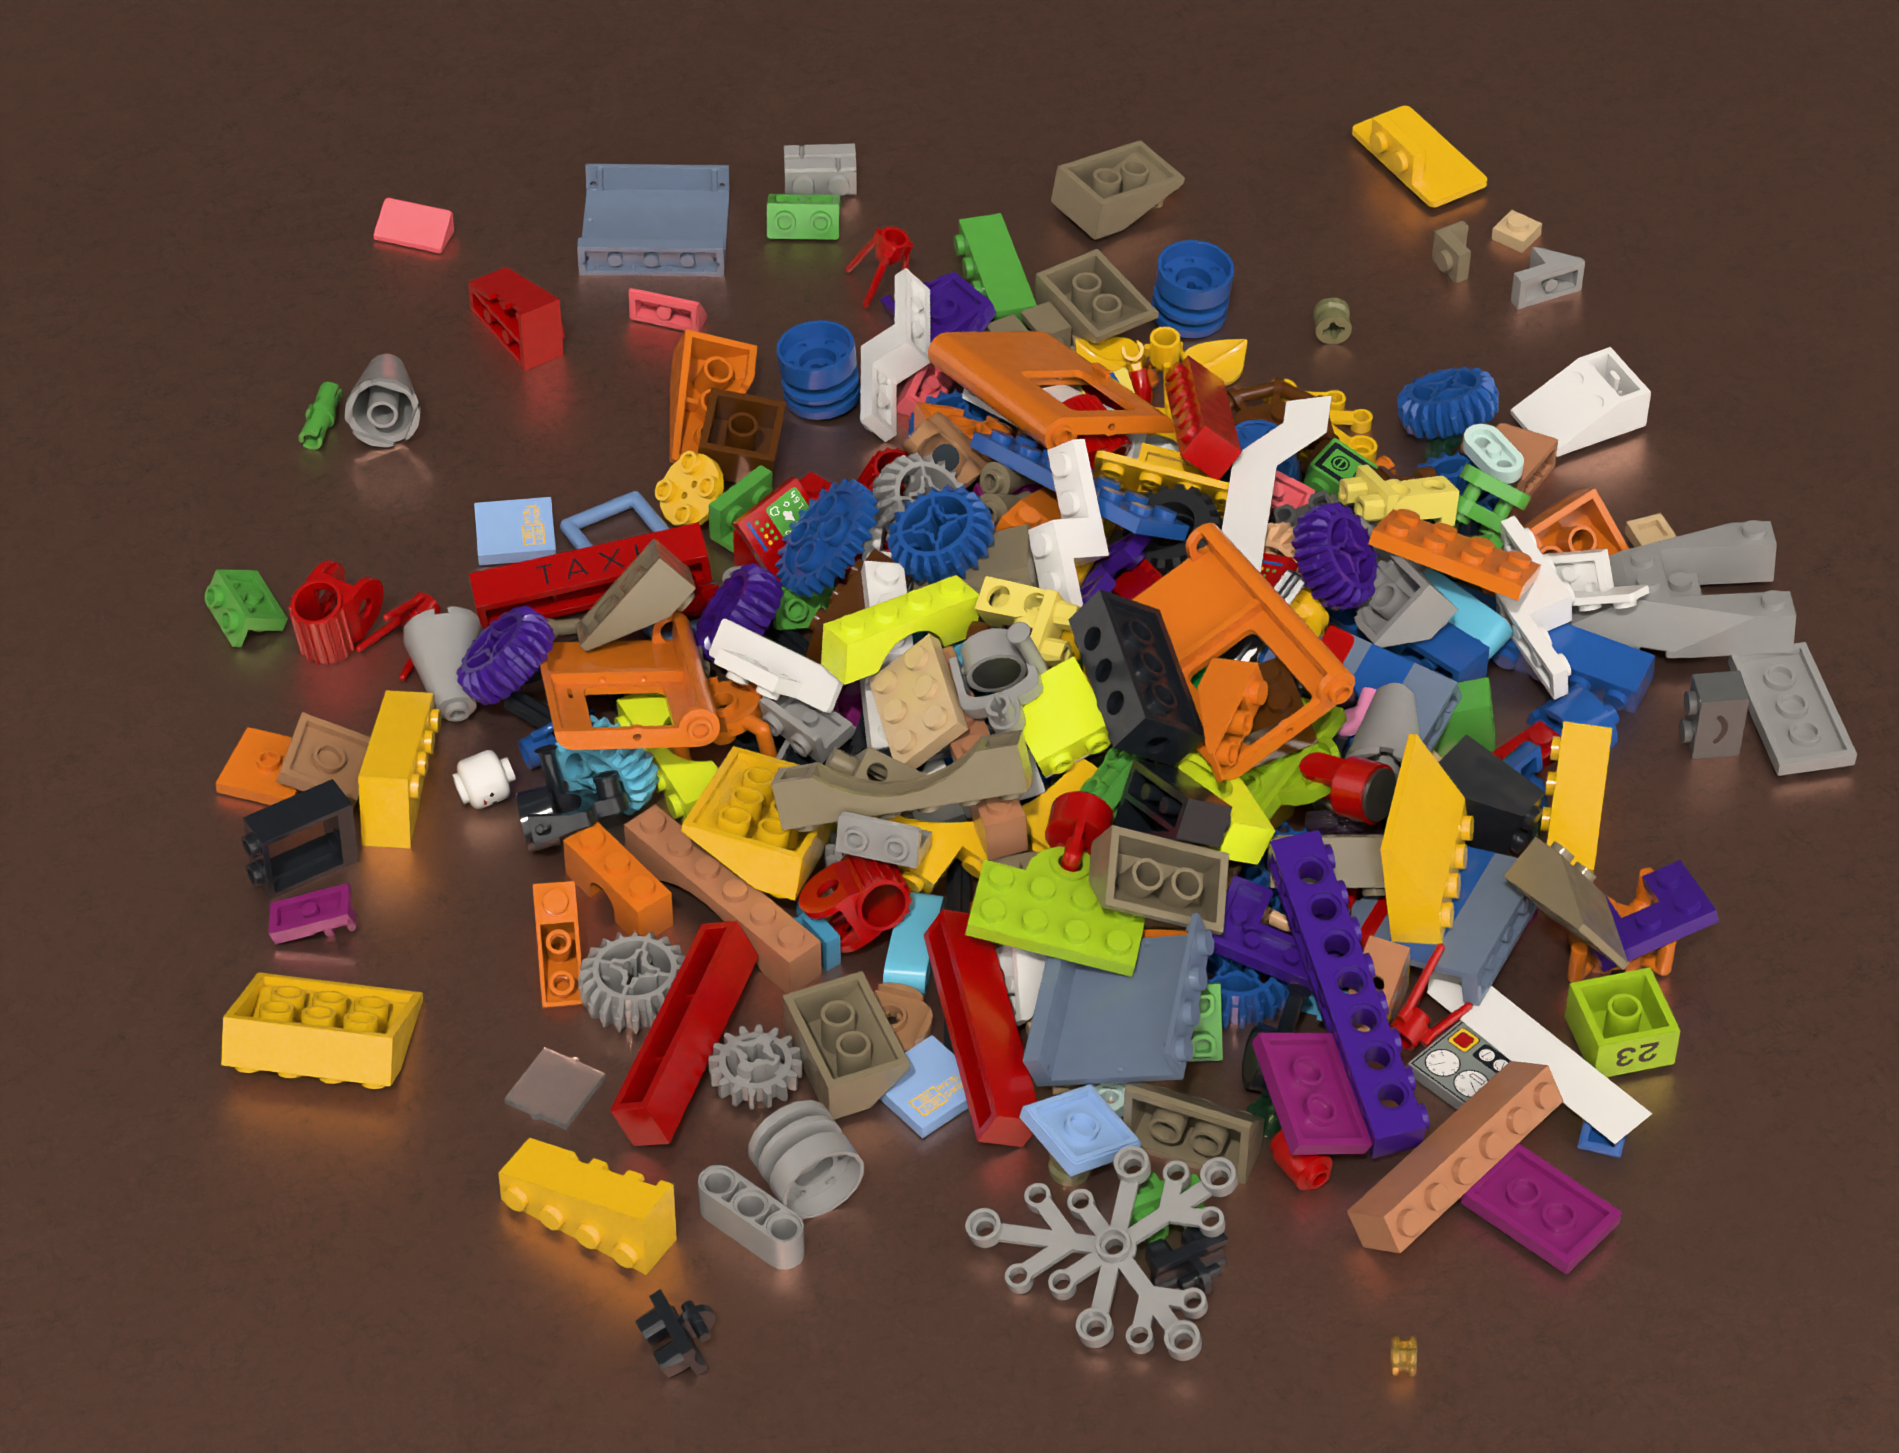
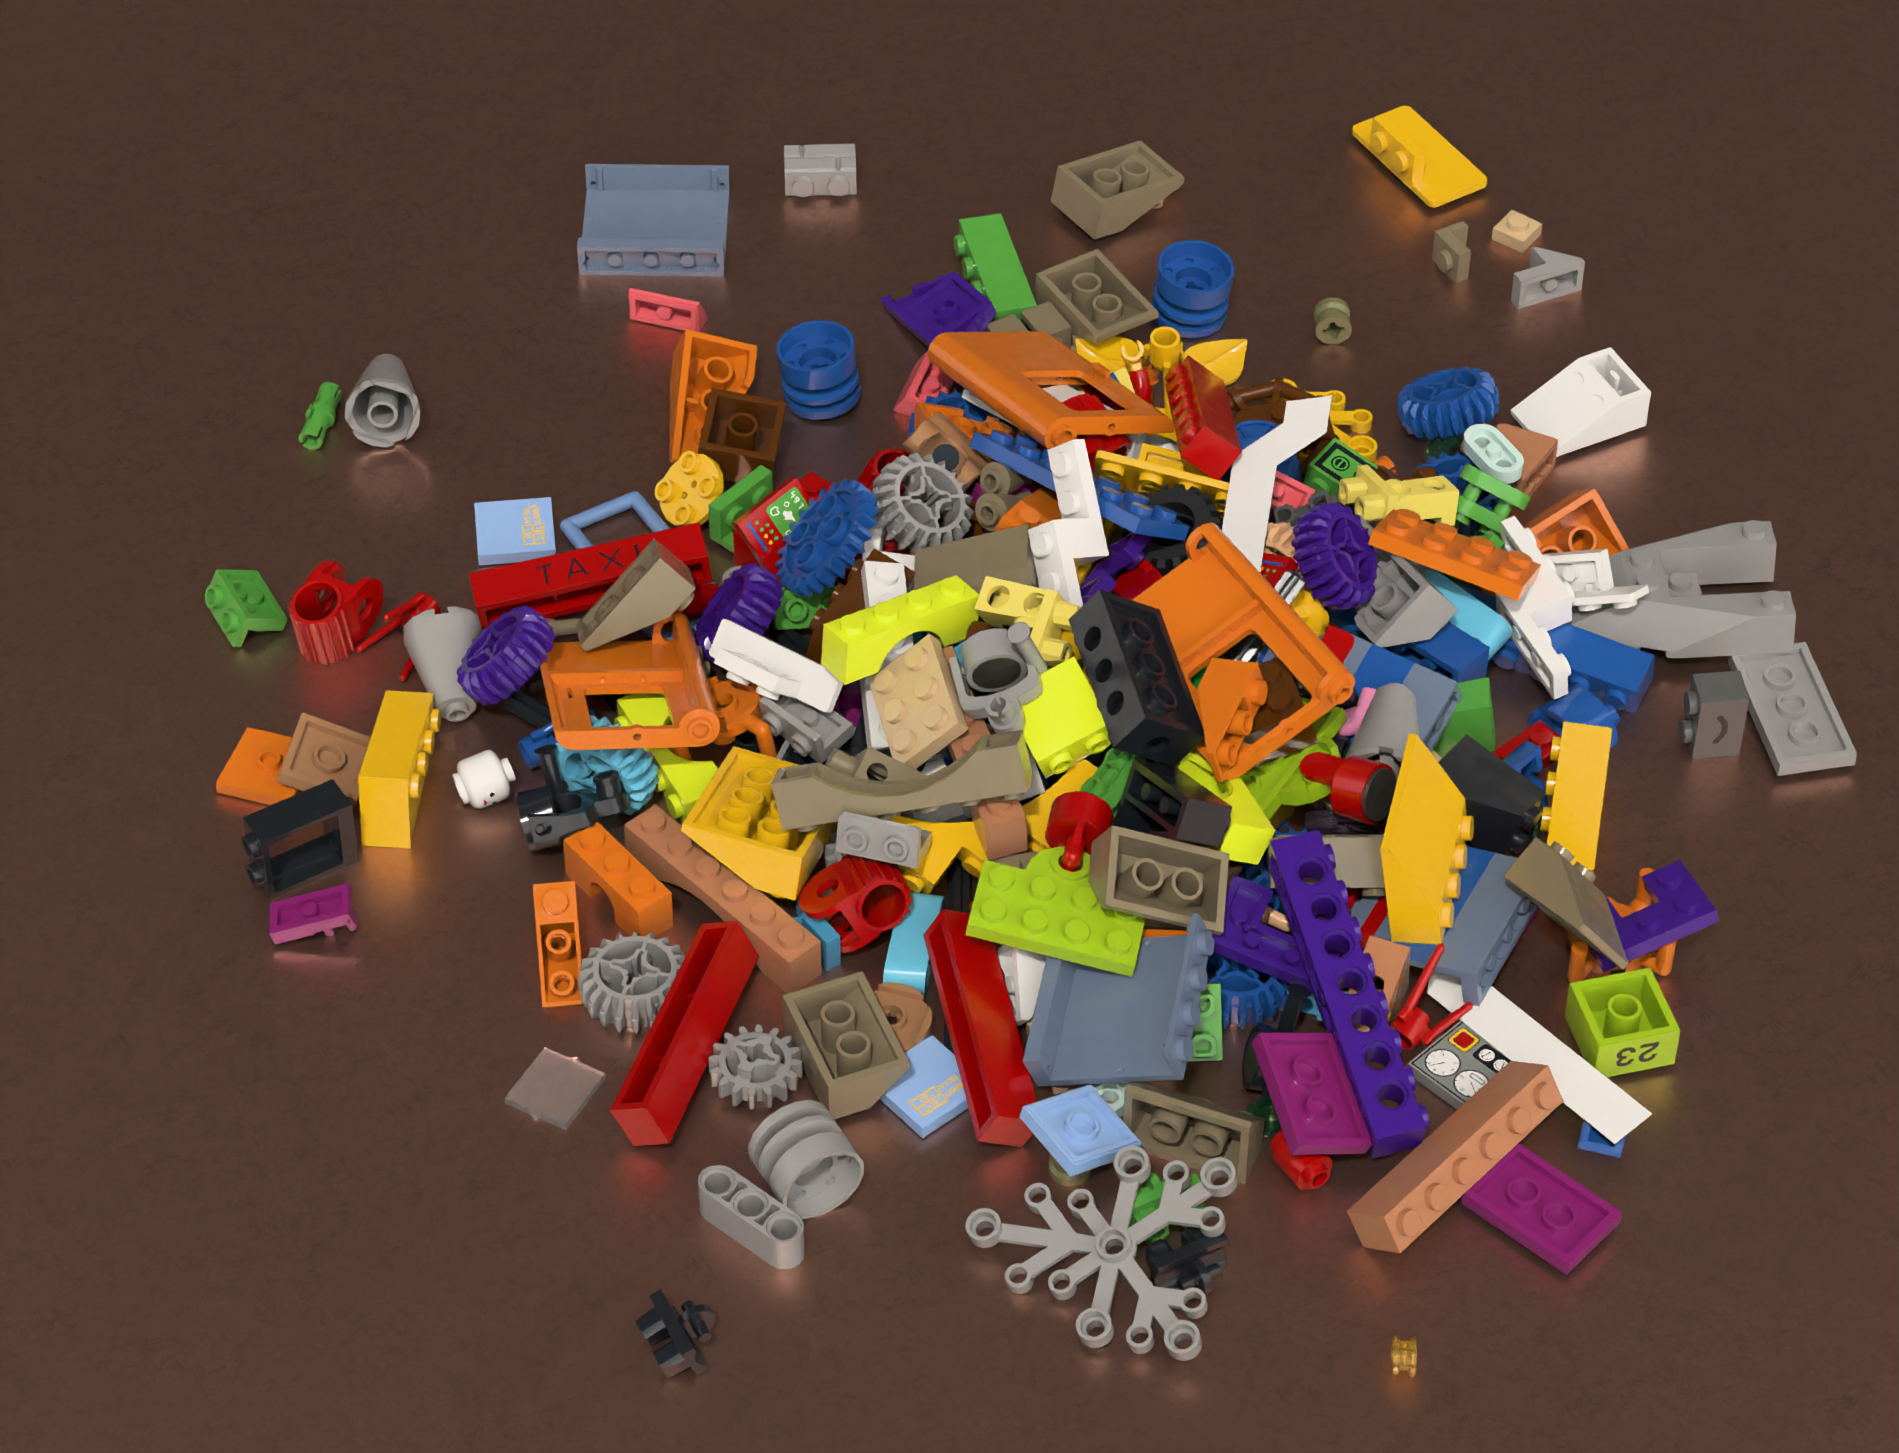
(320, 1030): yellow slope -> none
(414, 225): coral slope -> none
(519, 316): red wedge -> none
(591, 1203): yellow wedge -> none
(803, 216): bright green bracket -> none
(890, 247): red plant -> none
(895, 355): white bracket -> none
(941, 534): blue gear -> none
(1648, 530): tan plate -> none

